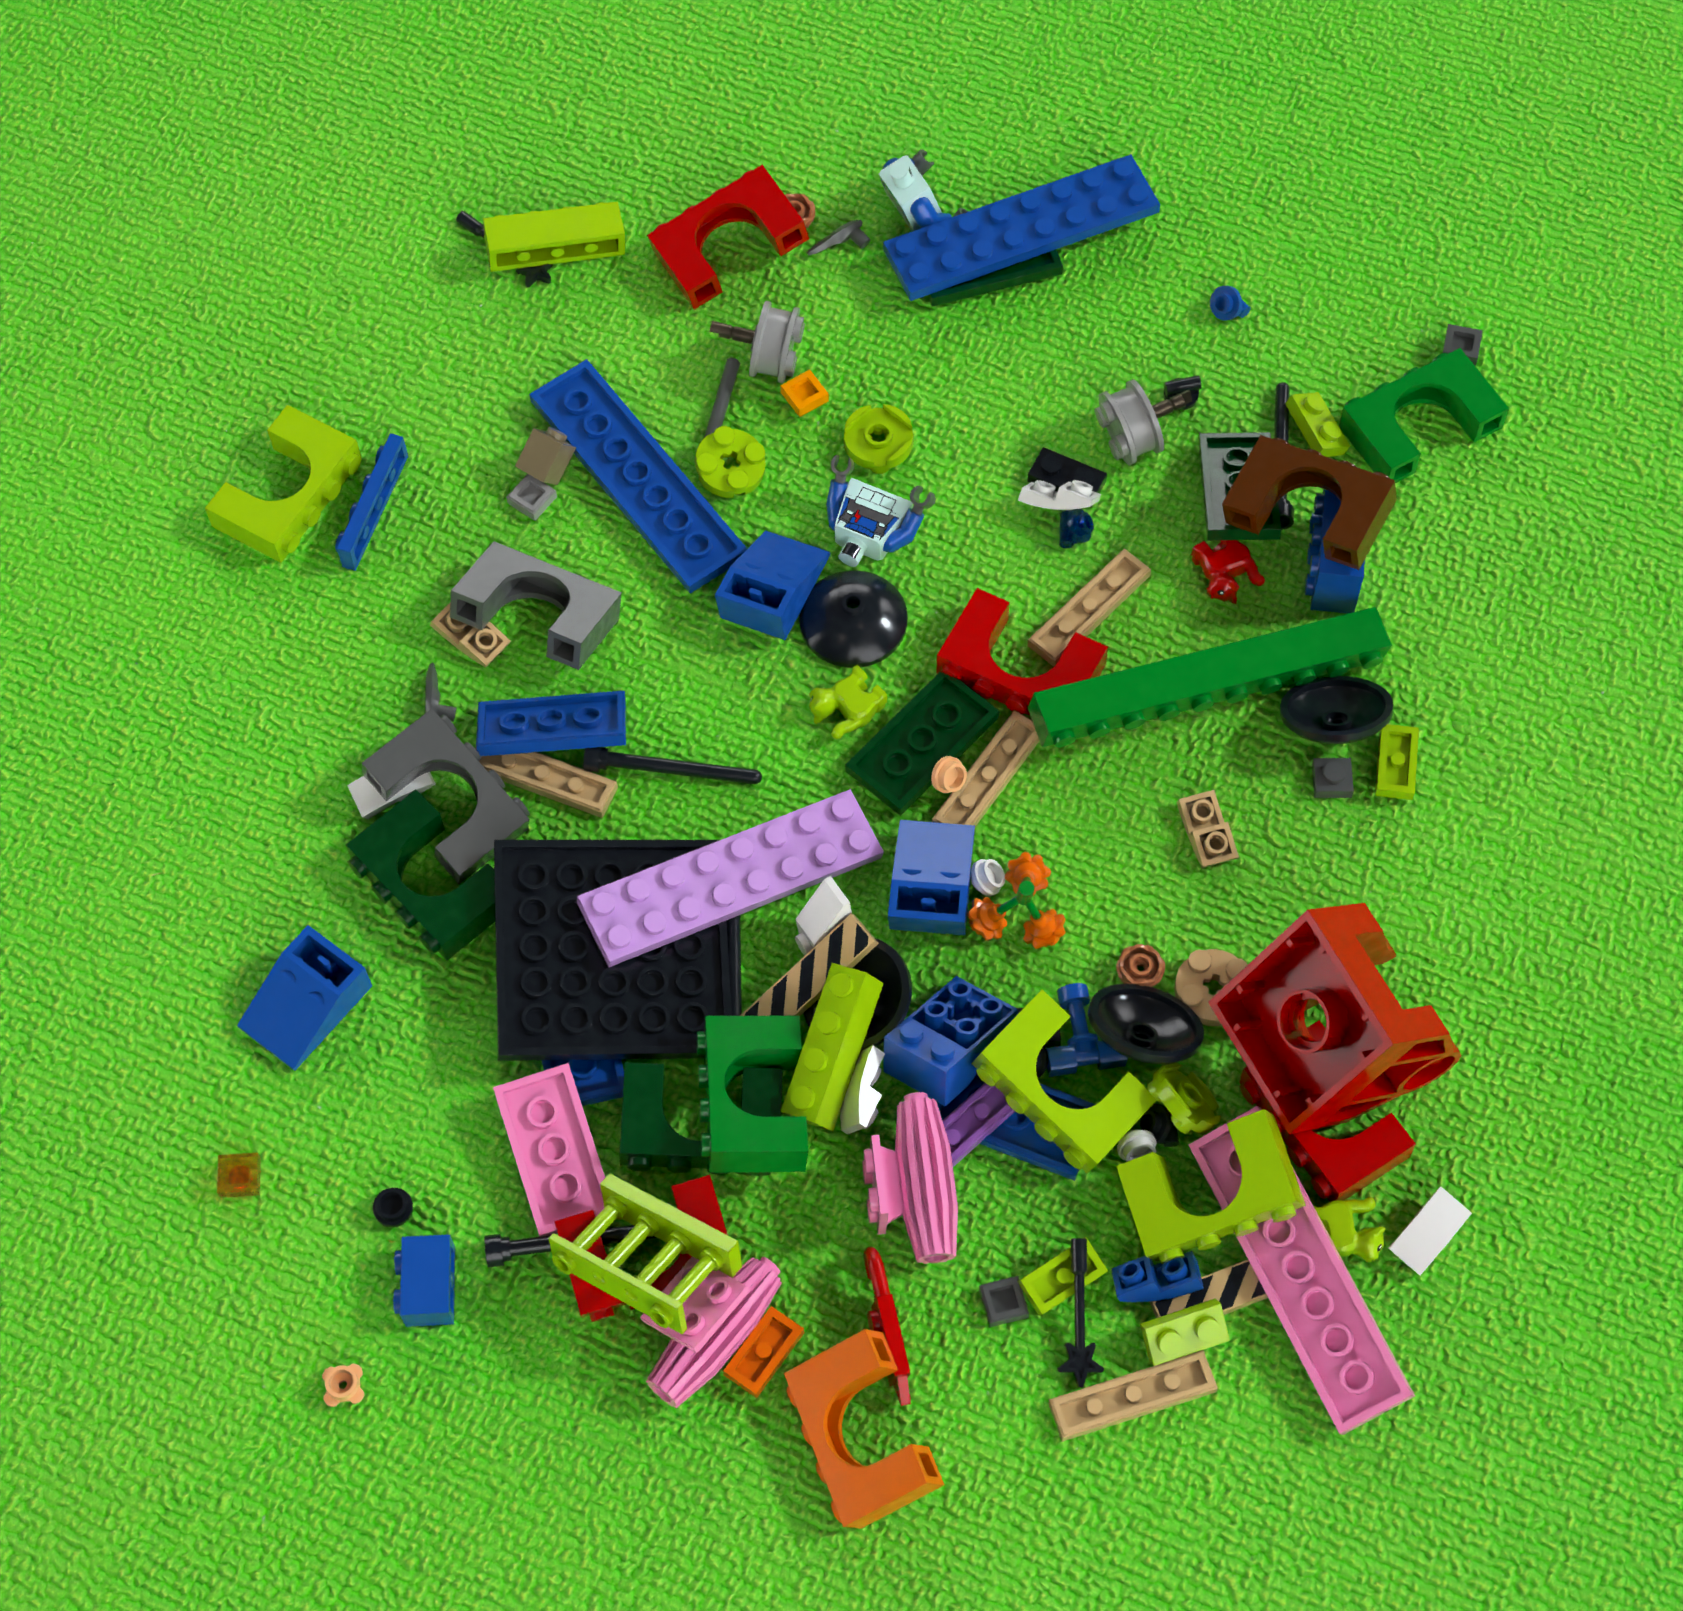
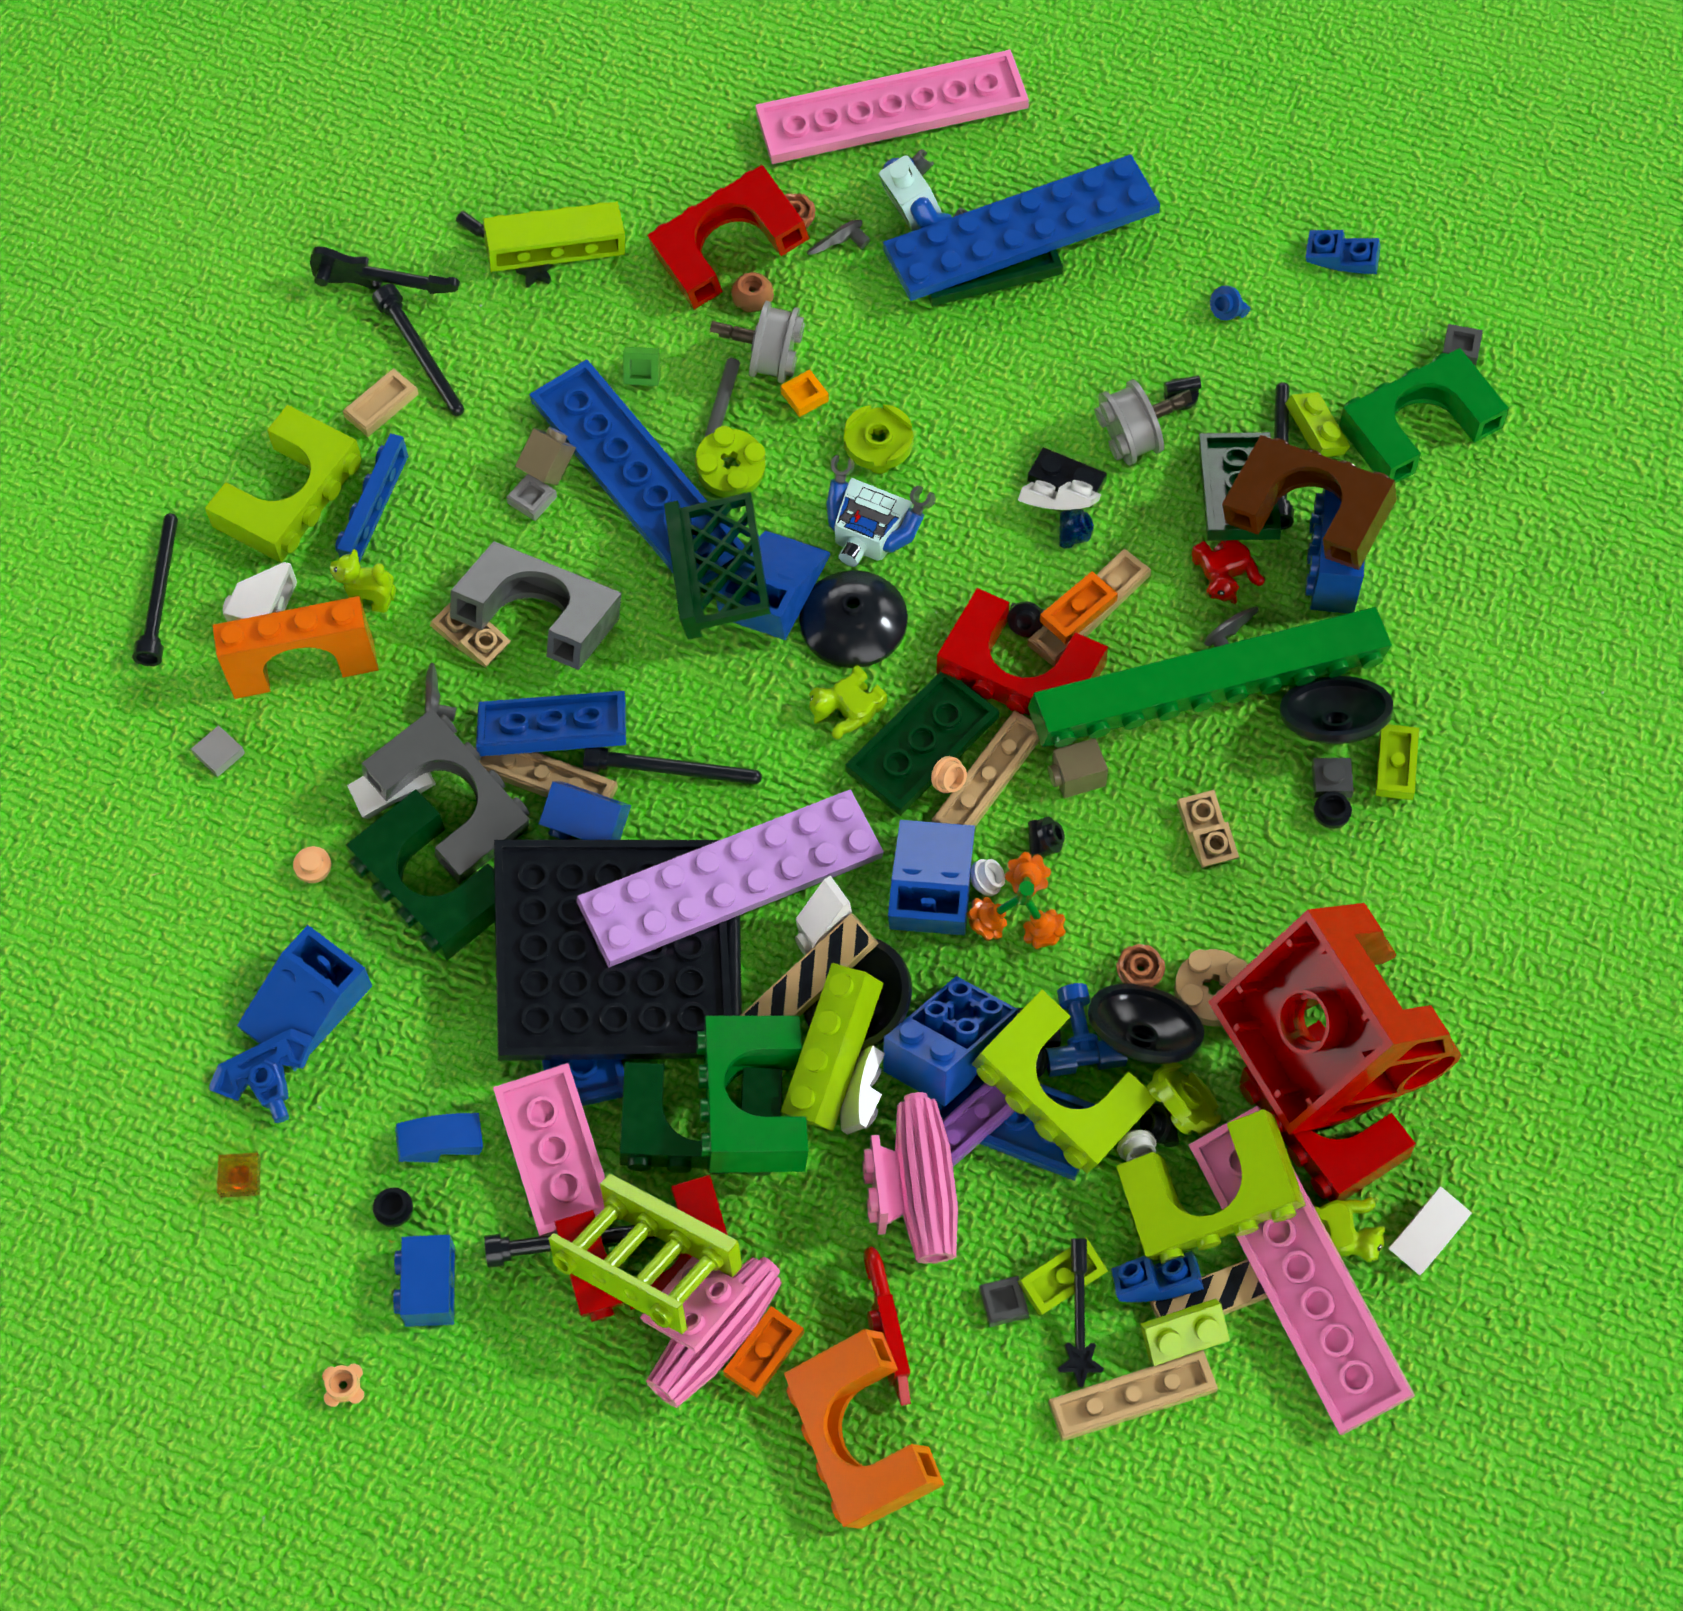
(148, 649): none -> black piece
(218, 751): none -> light grey tile
(251, 642): none -> orange arch
(261, 593): none -> white slope
(264, 1071): none -> blue piece
(312, 864): none -> light nougat plate
(335, 267): none -> black piece
(365, 582): none -> lime animal
(380, 402): none -> tan tile
(389, 301): none -> black piece
(435, 1135): none -> blue slope
(583, 814): none -> blue brick
(641, 366): none -> bright green tile
(688, 575): none -> dark green fence
(755, 300): none -> nougat plate
(891, 106): none -> bright pink plate
(1024, 618): none -> black plate
(1045, 837): none -> black plate
(1078, 607): none -> orange plate
(1078, 768): none -> dark tan brick
(1229, 627): none -> dark grey bar
(1332, 810): none -> black plate
(1336, 252): none -> blue slope

